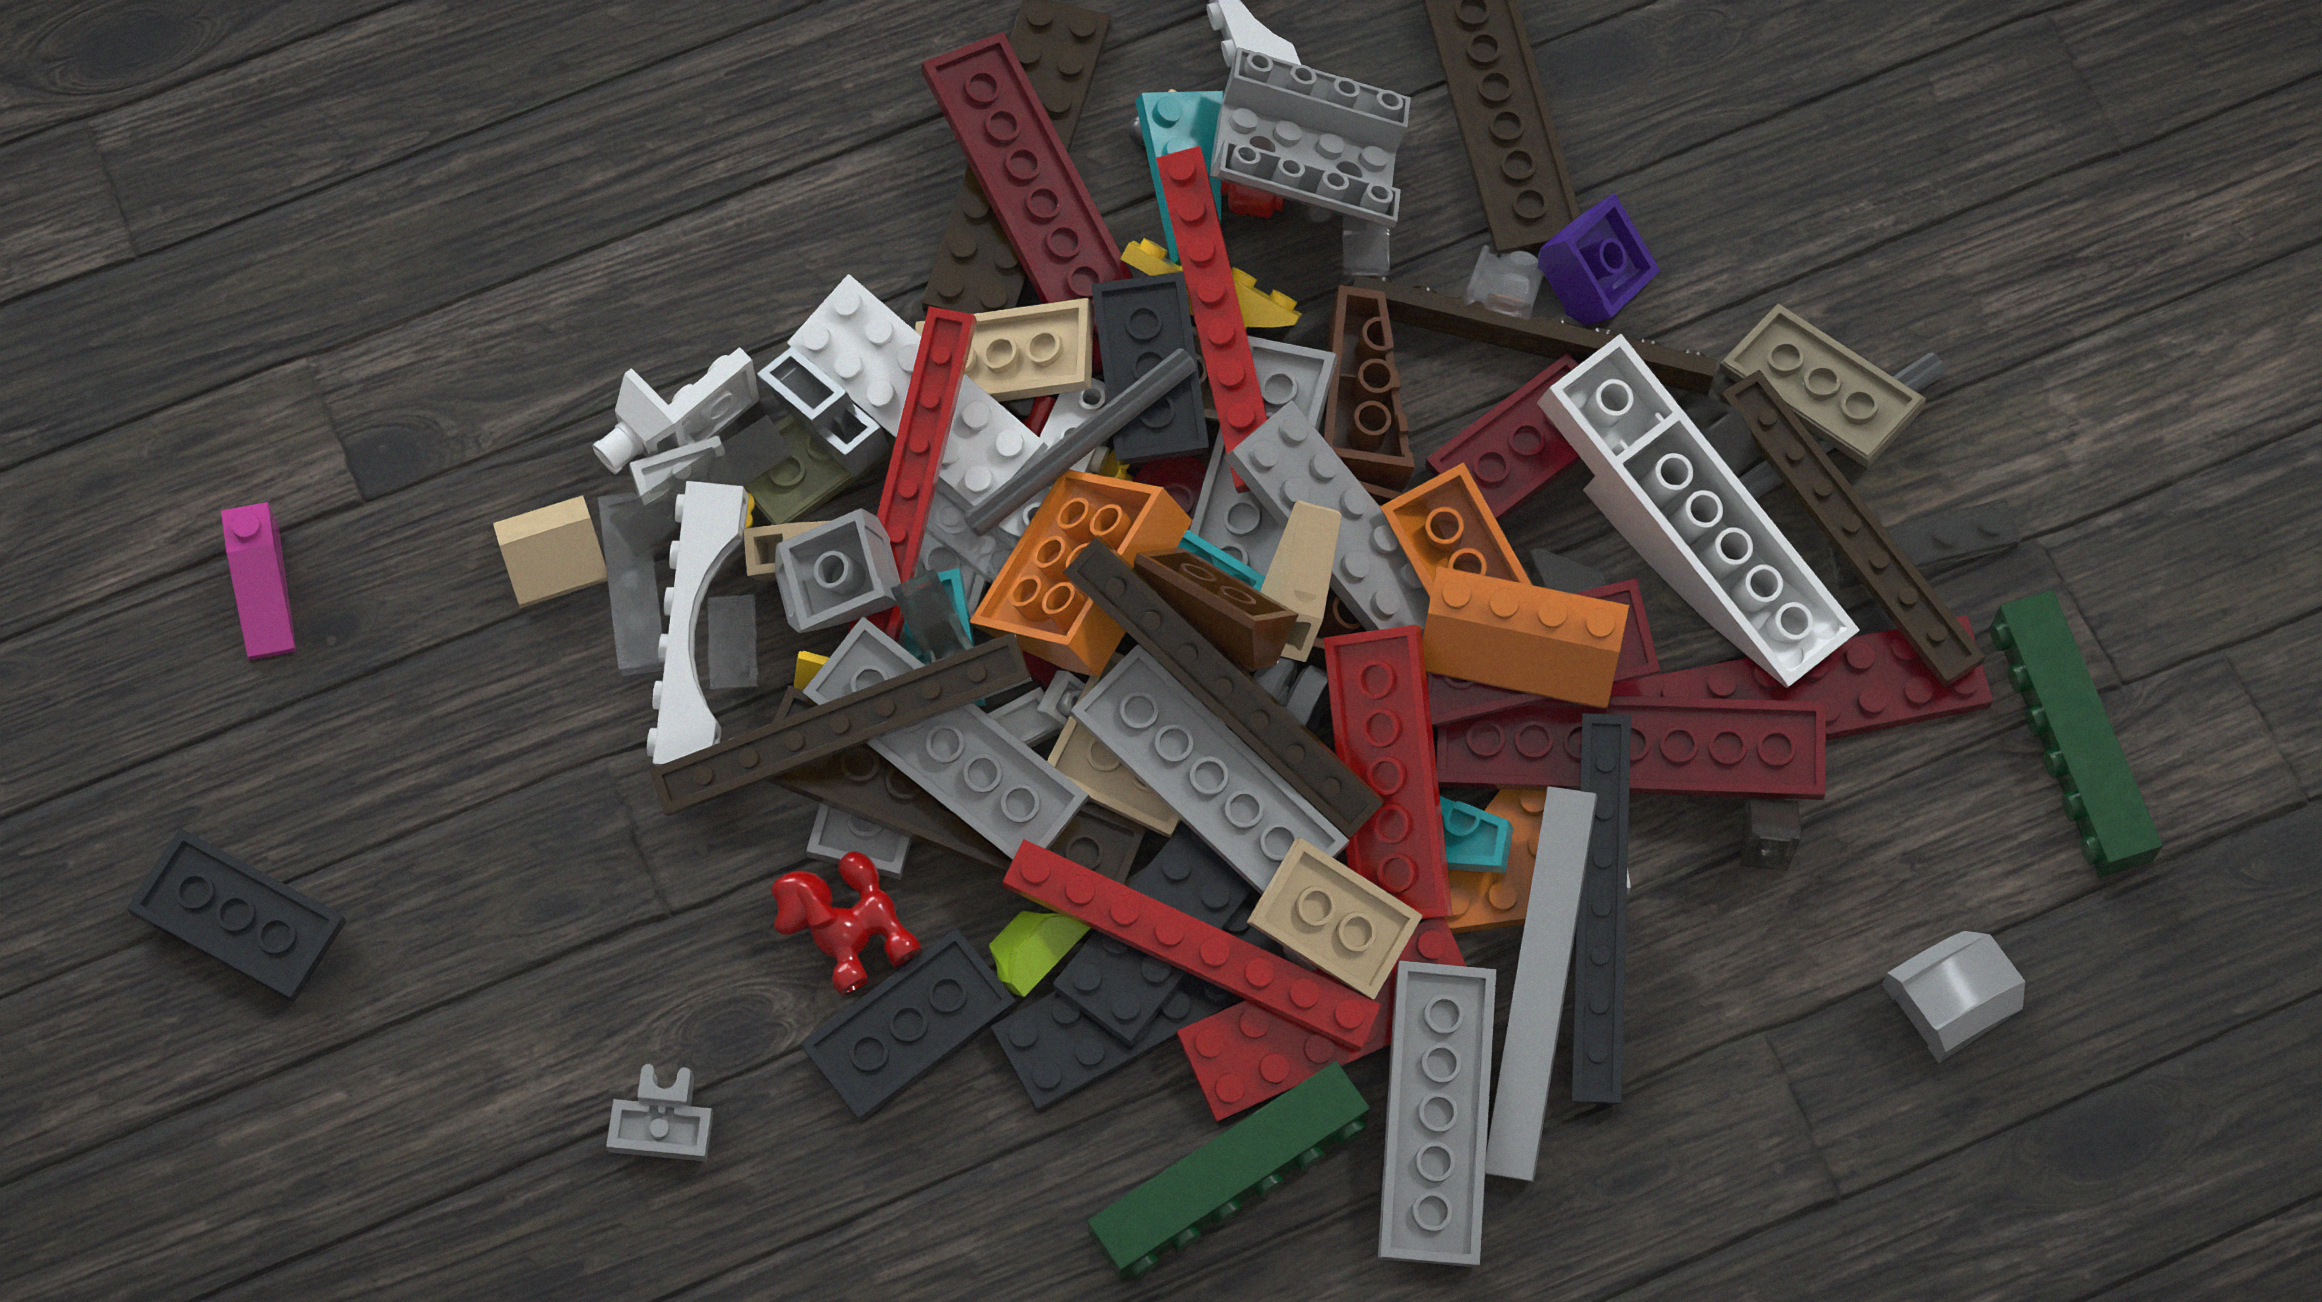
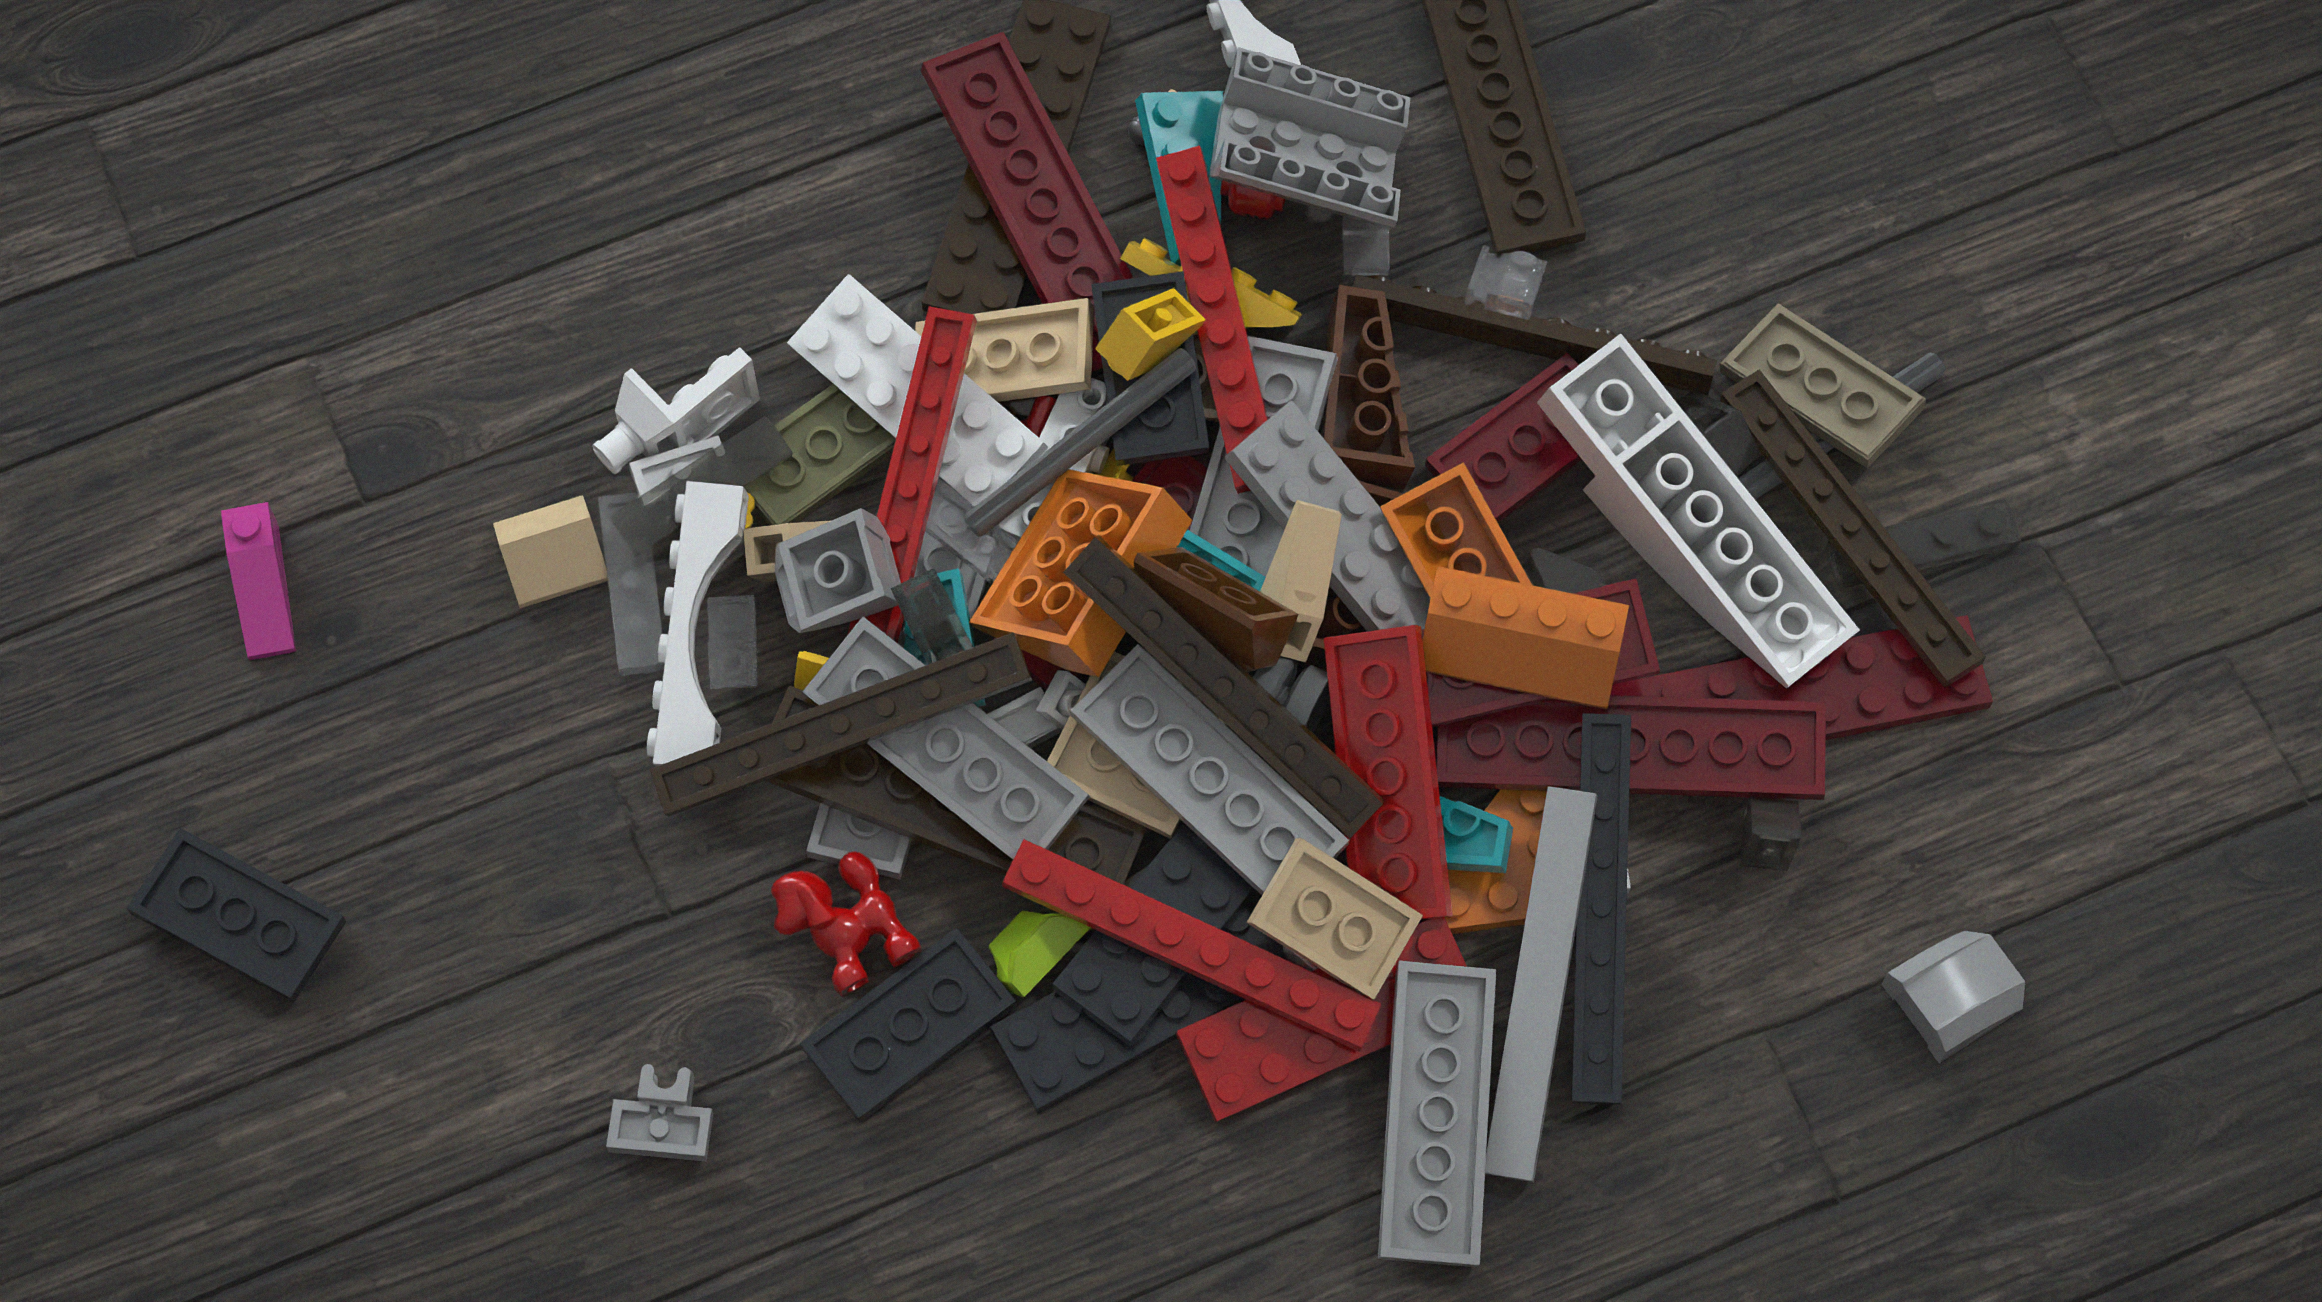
(825, 411): dark grey slope -> none
(1148, 333): none -> yellow slope
(1228, 1172): dark green brick -> none
(1597, 262): dark purple slope -> none
(2075, 734): dark green brick -> none

